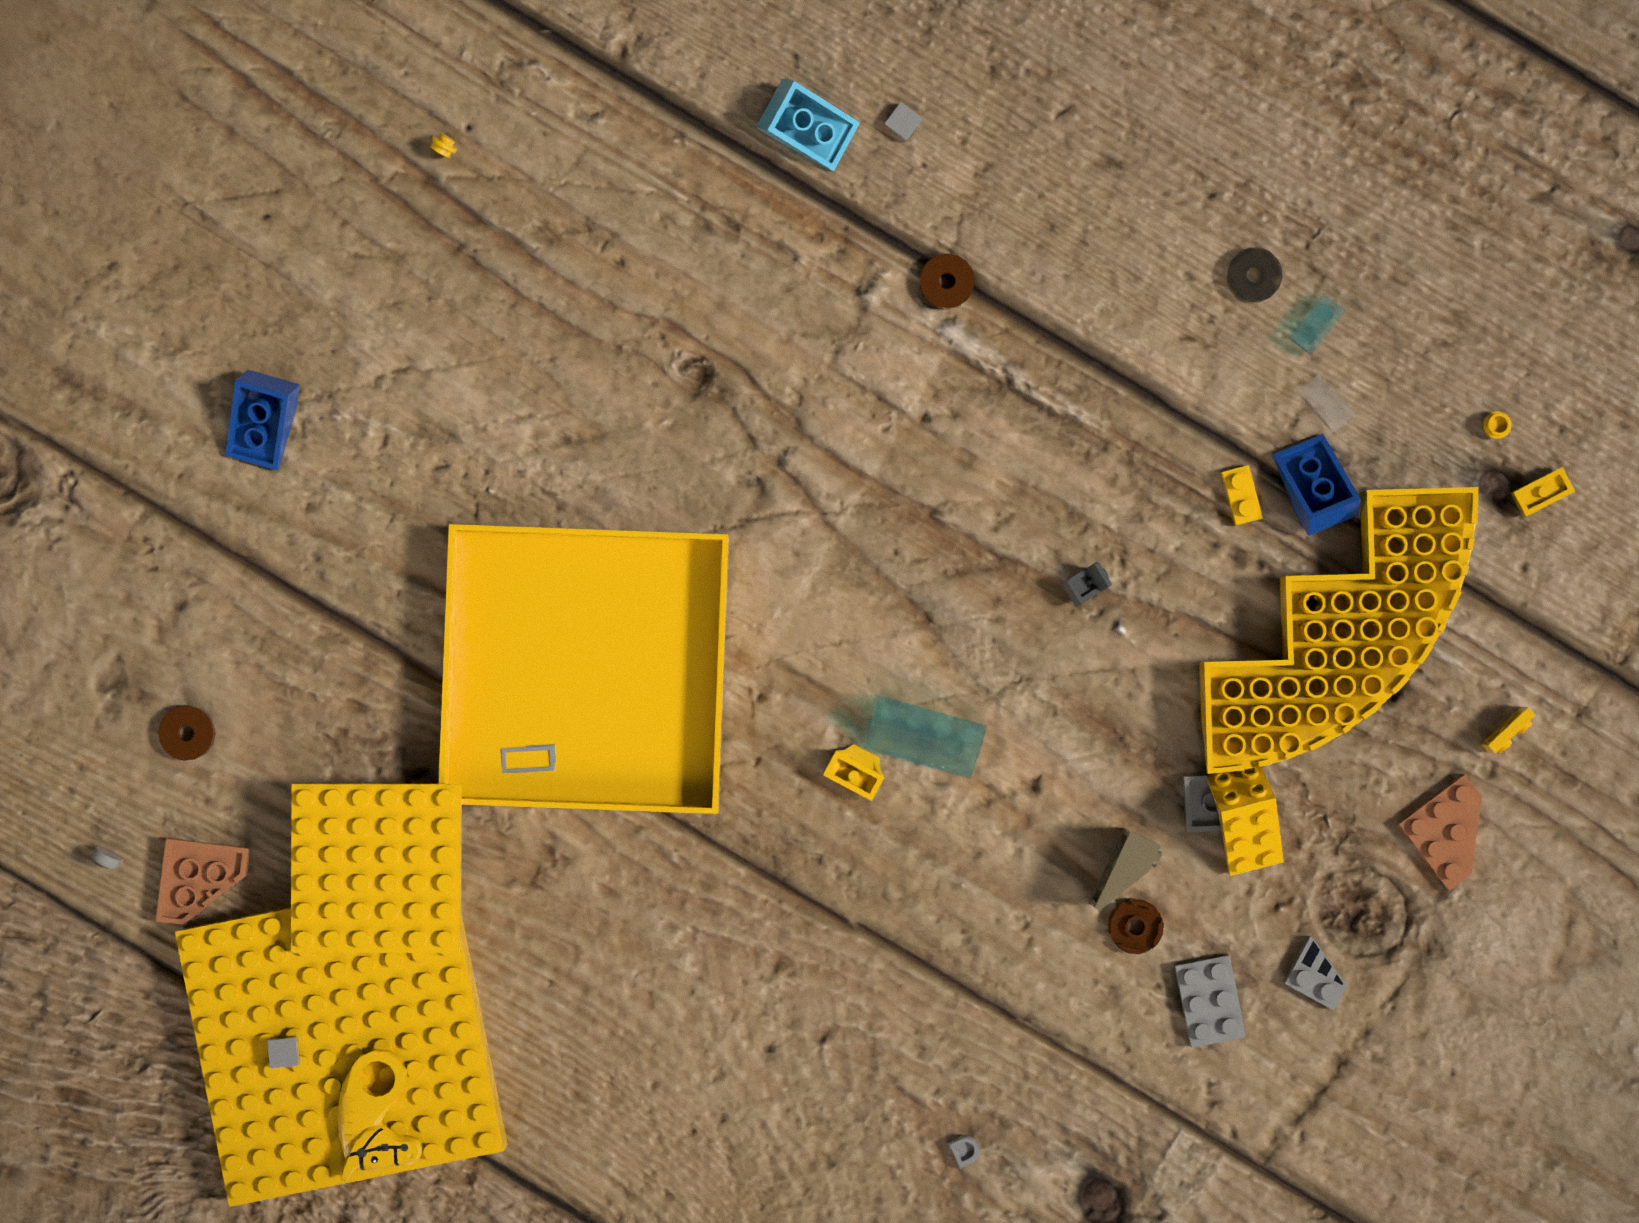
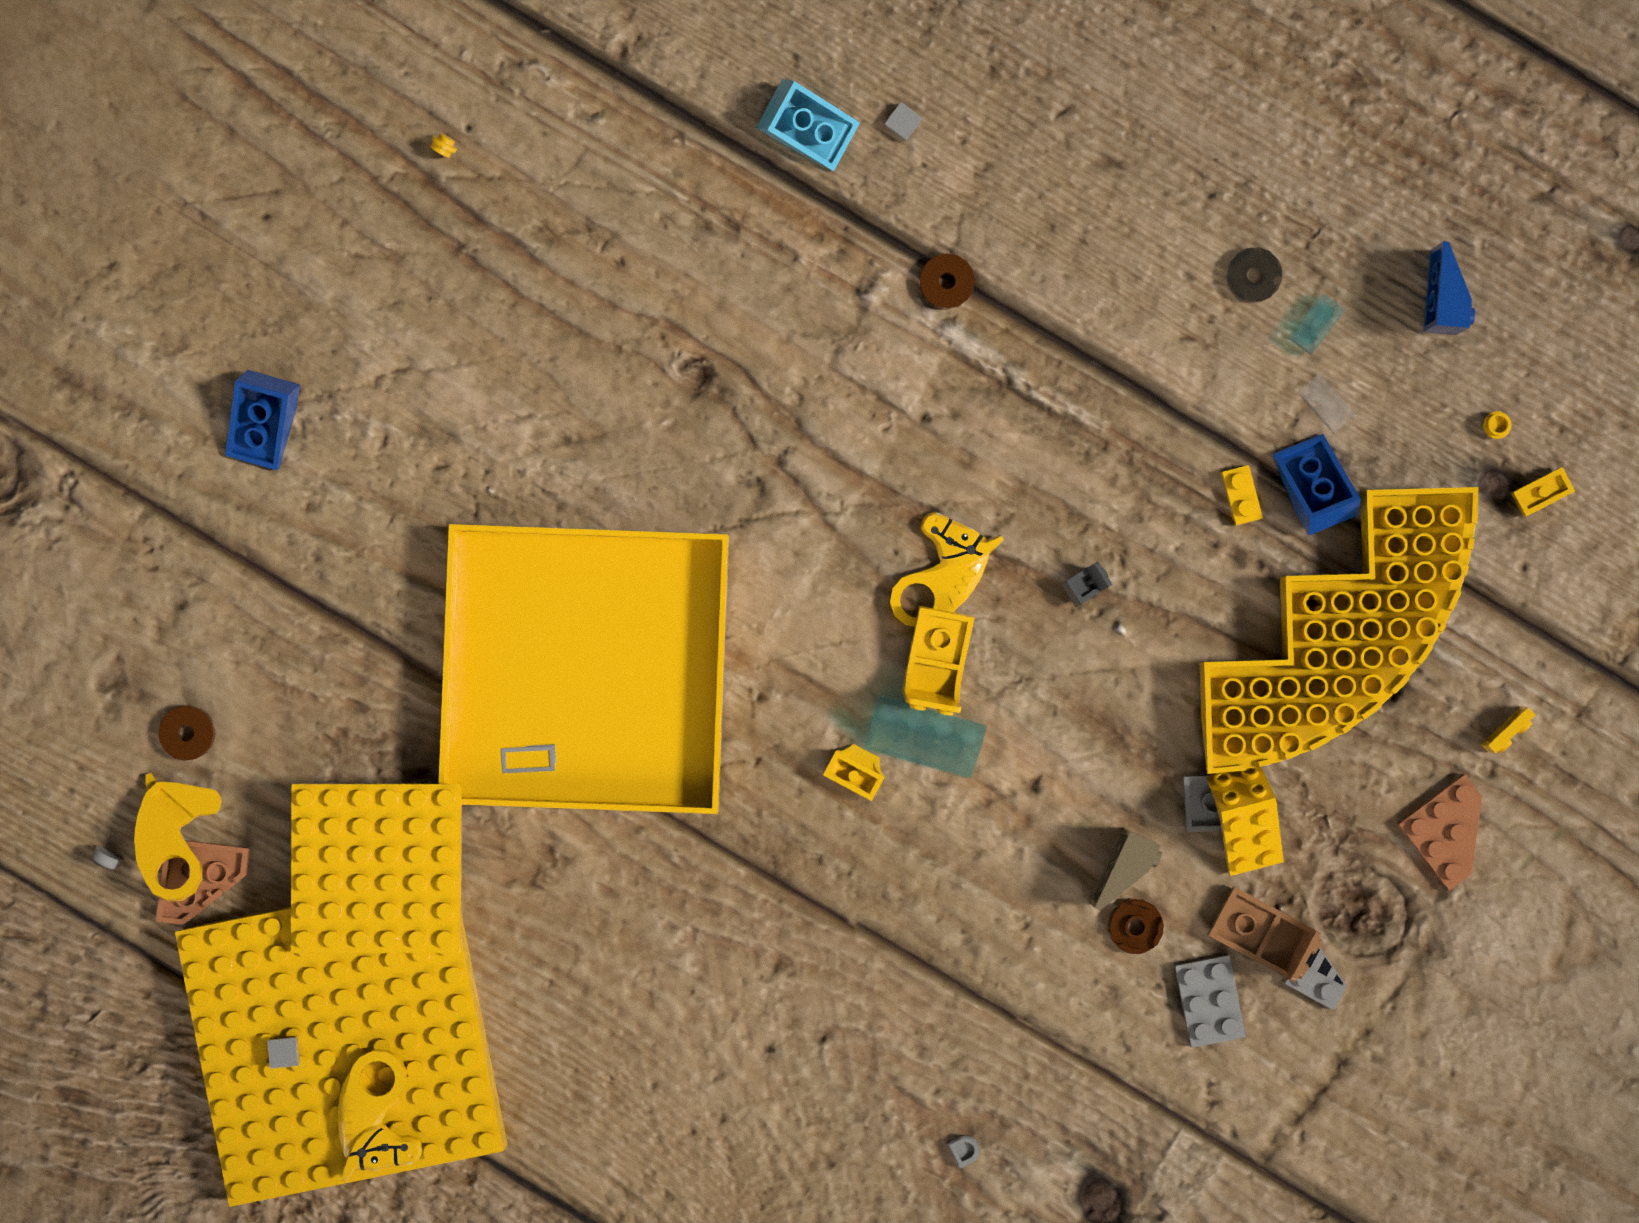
(158, 834): none -> yellow animal
(937, 660): none -> yellow bracket
(962, 562): none -> yellow animal
(1265, 934): none -> medium nougat bracket
(1447, 296): none -> blue slope

